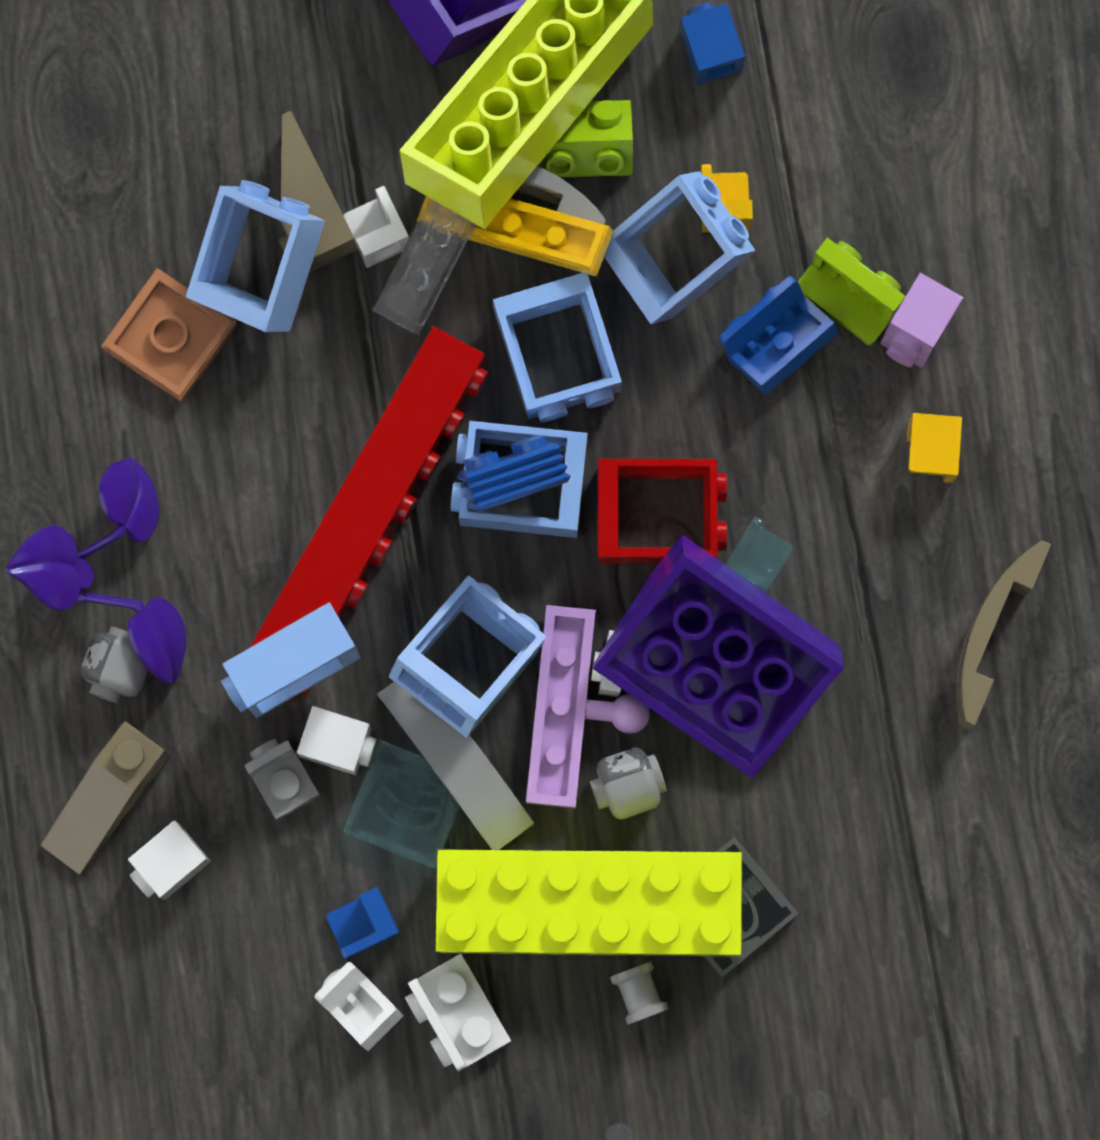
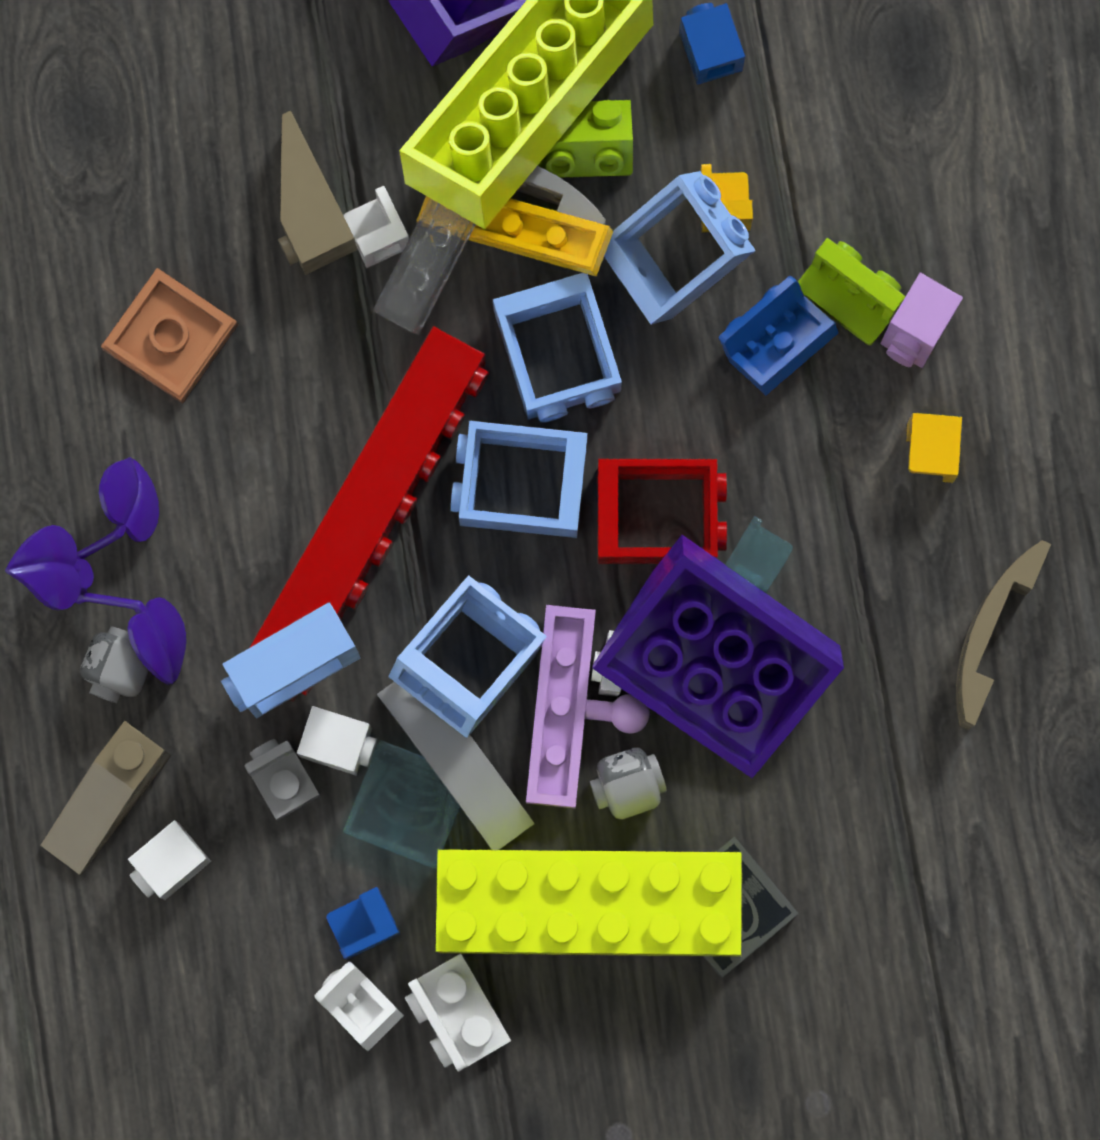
(220, 245): light blue window -> none
(498, 480): blue brick -> none
(639, 993): light grey bush -> none

